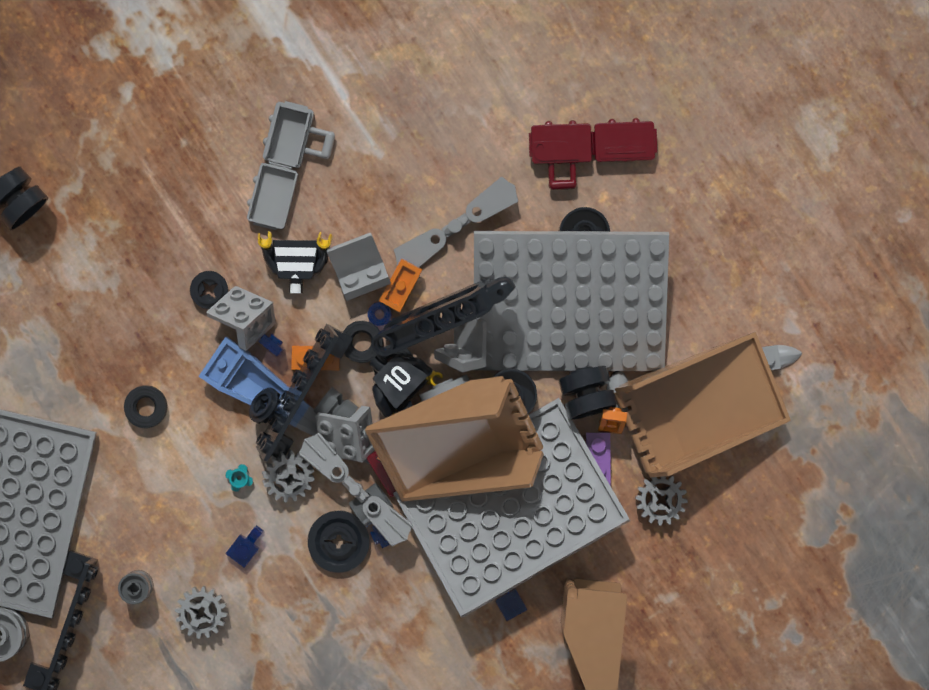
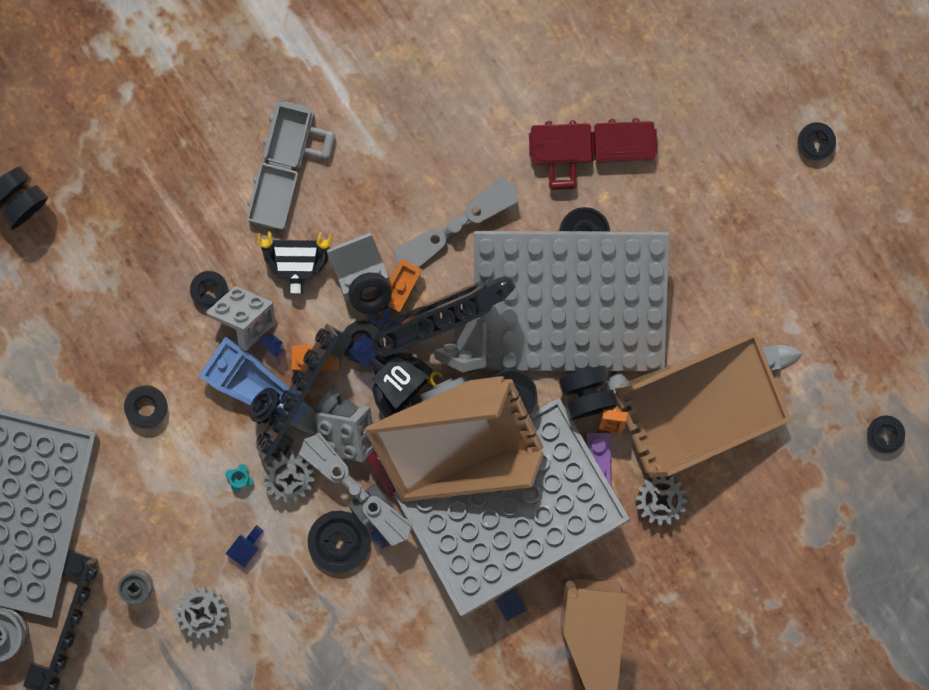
(363, 350): none -> clear blue plate
(374, 305): none -> black tyre
(825, 133): none -> black gear
(895, 440): none -> black gear

